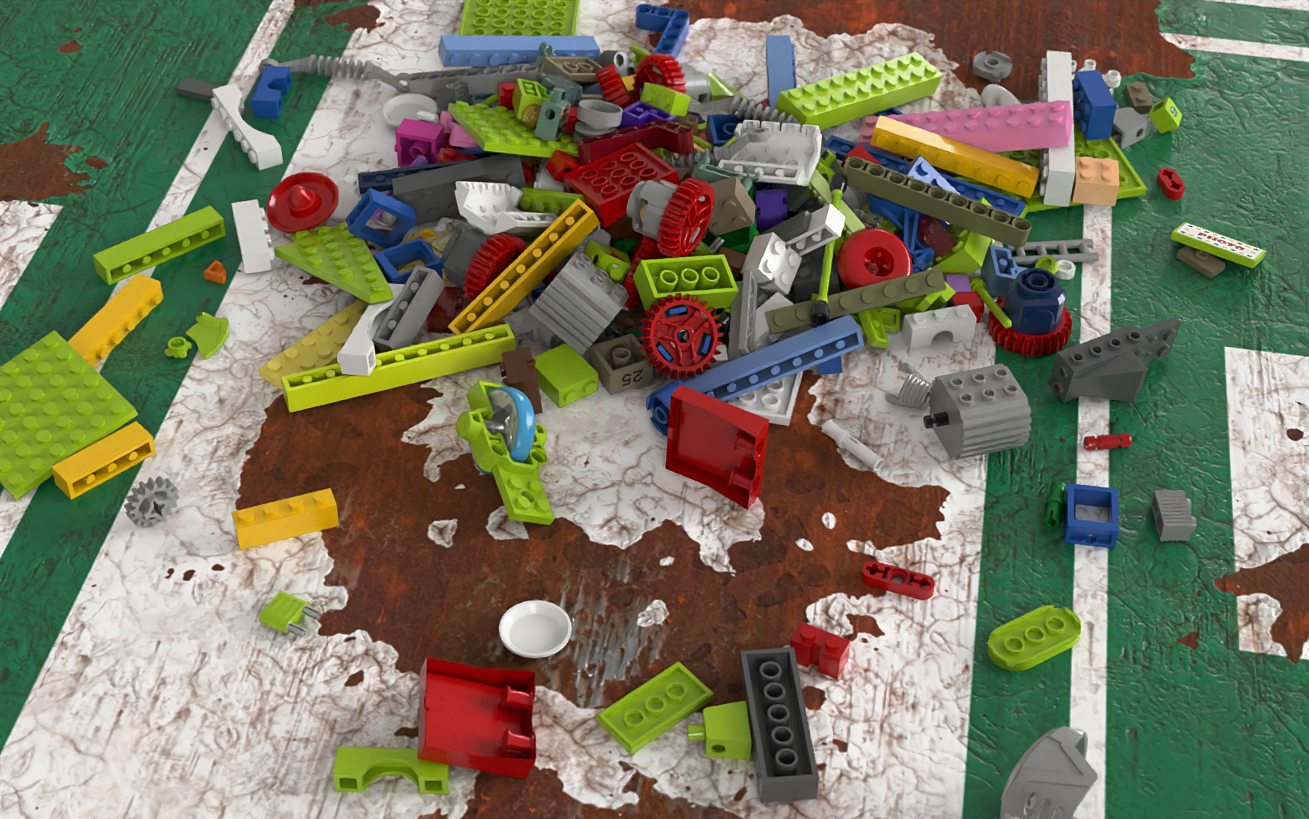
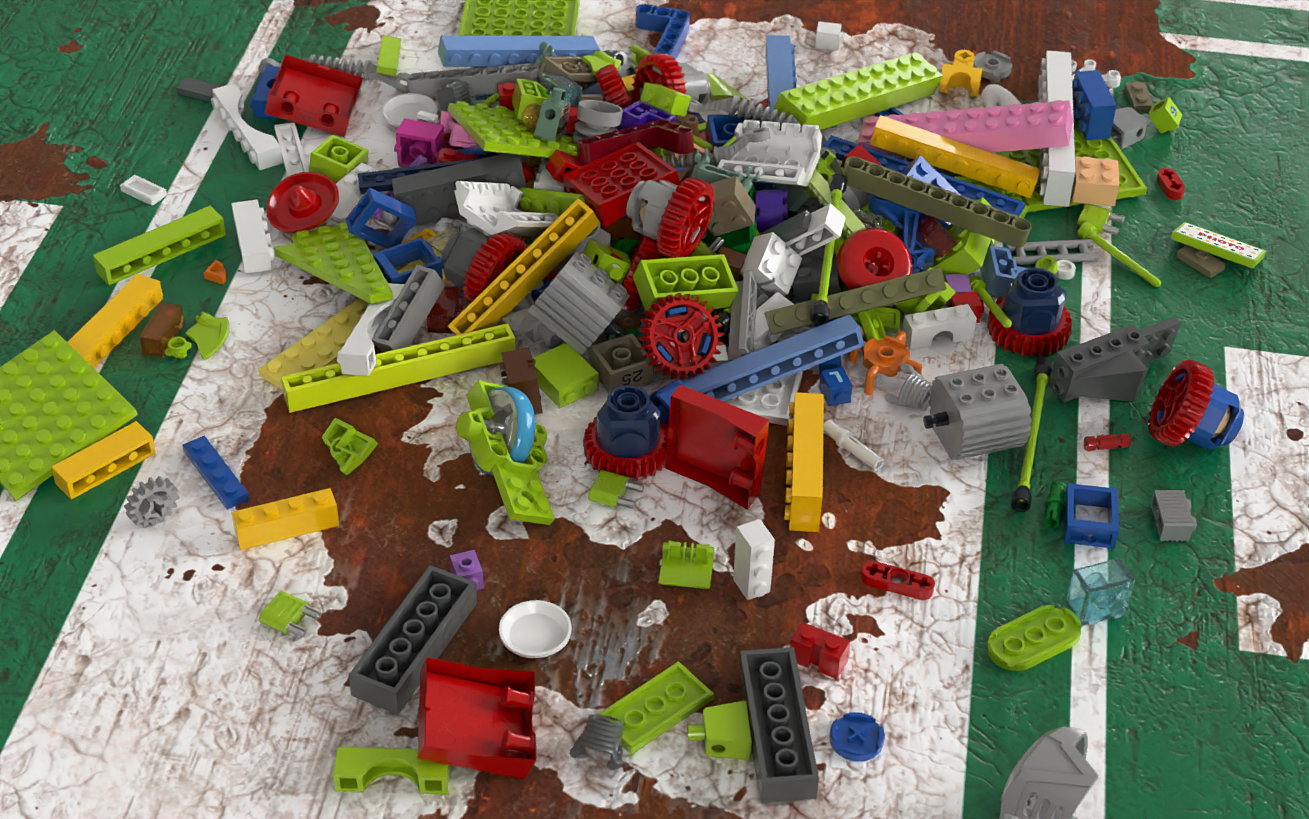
(143, 190): none -> white tile
(161, 327): none -> clear orange brick
(215, 472): none -> blue plate
(291, 148): none -> white plate
(314, 95): none -> red piece
(337, 158): none -> lime brick
(347, 445): none -> lime slope
(388, 55): none -> lime tile
(417, 630): none -> dark grey brick
(473, 569): none -> medium lavender brick
(600, 59): none -> lime arm
(603, 735): none -> dark grey piece
(610, 489): none -> lime piece
(627, 435): none -> dark blue piece
(686, 565): none -> lime hinge
(753, 559): none -> white brick
(805, 462): none -> yellow brick
(829, 36): none -> white brick
(835, 386): none -> blue brick
(857, 737): none -> blue tile
(878, 363): none -> orange plate
(961, 74): none -> yellow piece
(1021, 496): none -> lime hose
(1088, 231): none -> lime piece
(1099, 218): none -> lime piece
(1100, 591): none -> clear light blue brick
(1194, 409): none -> red piece

